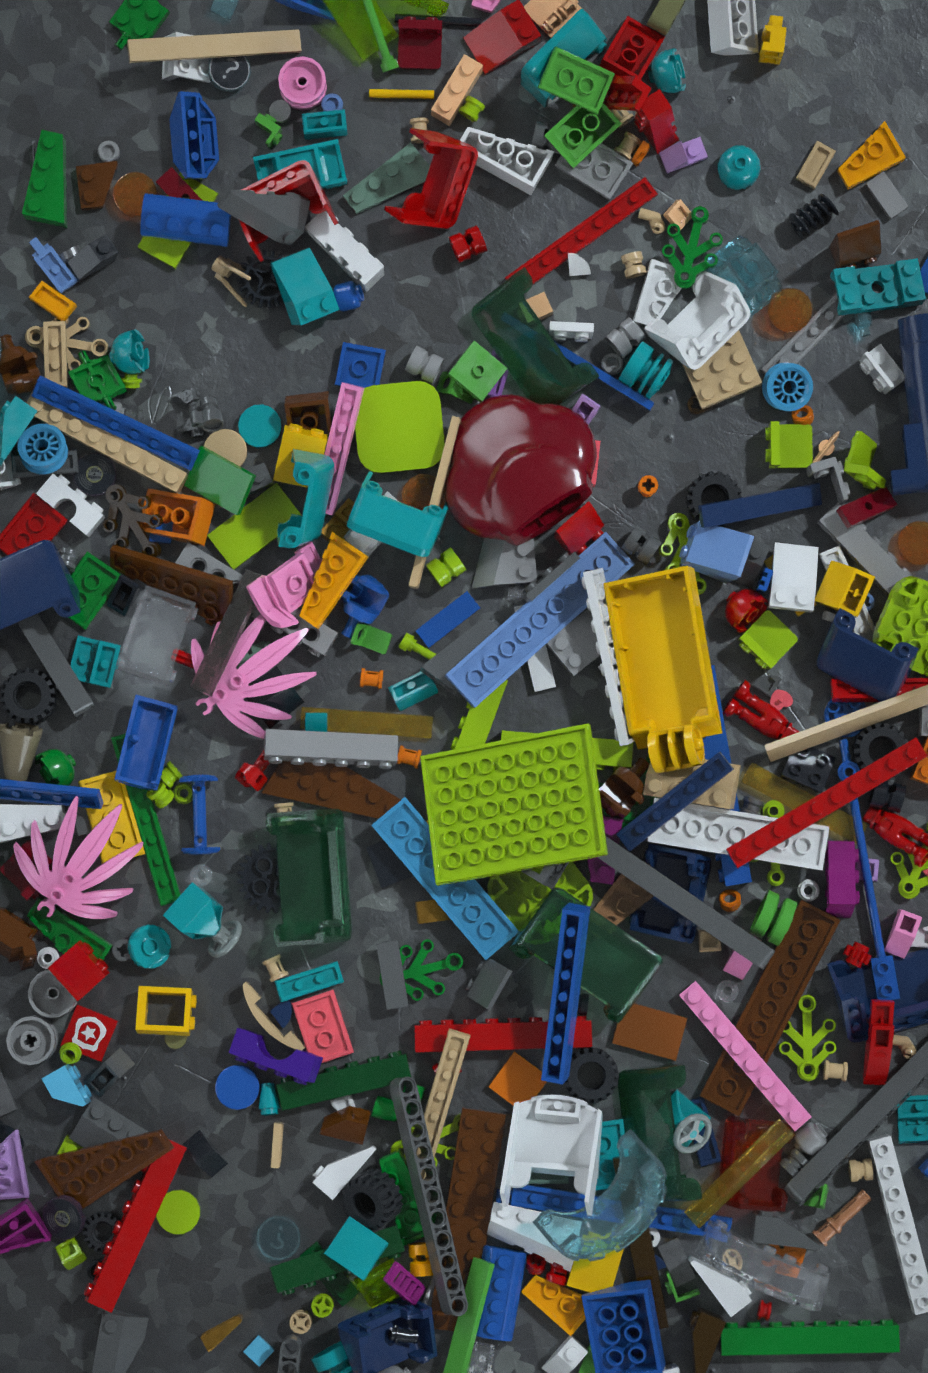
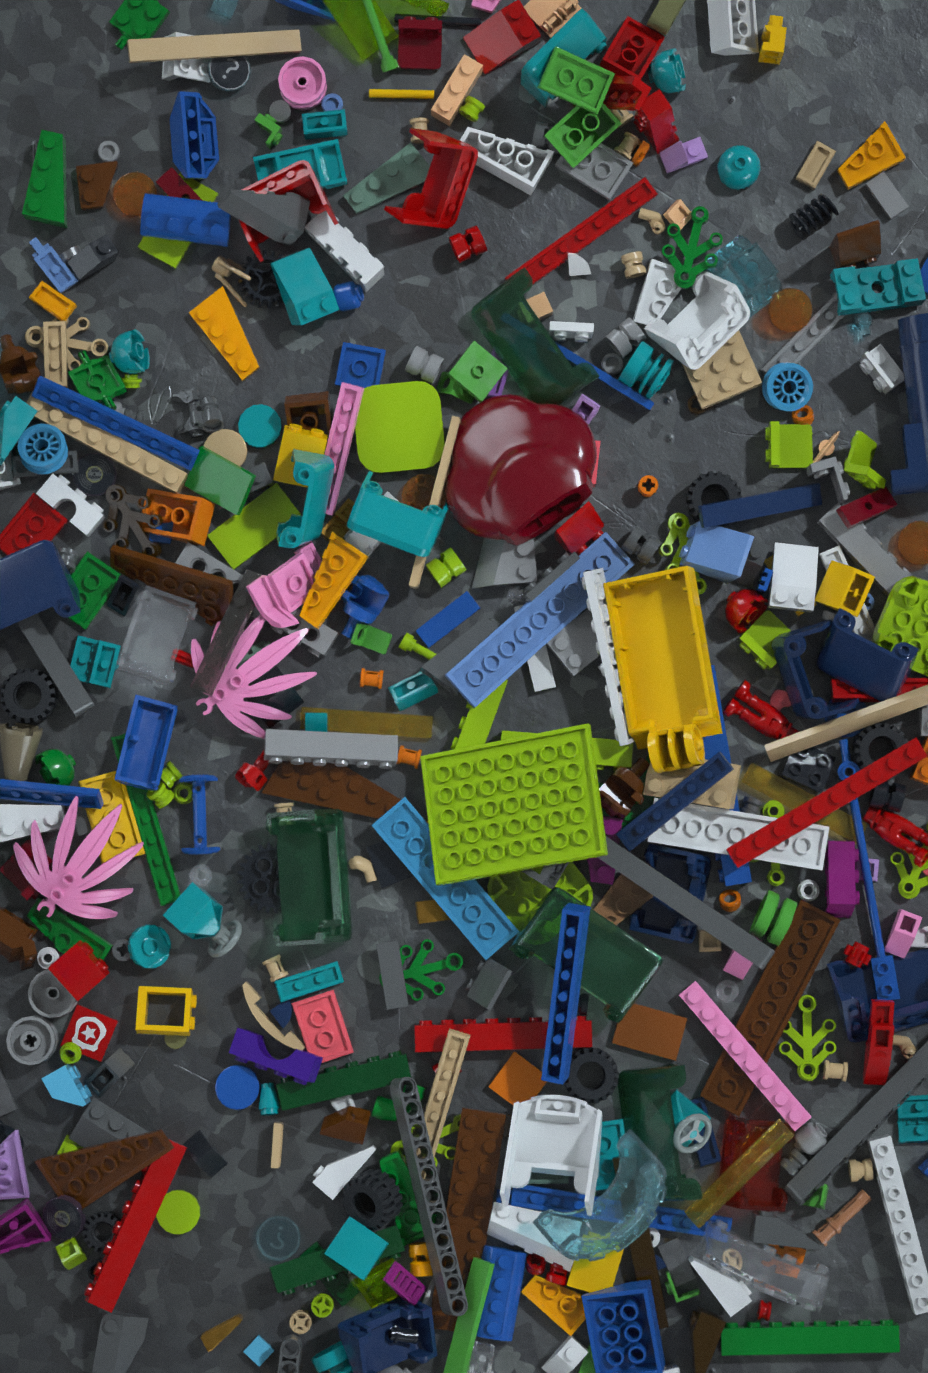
(223, 329): none -> light orange wing
(363, 865): none -> tan arm
(787, 652): none -> dark blue windscreen

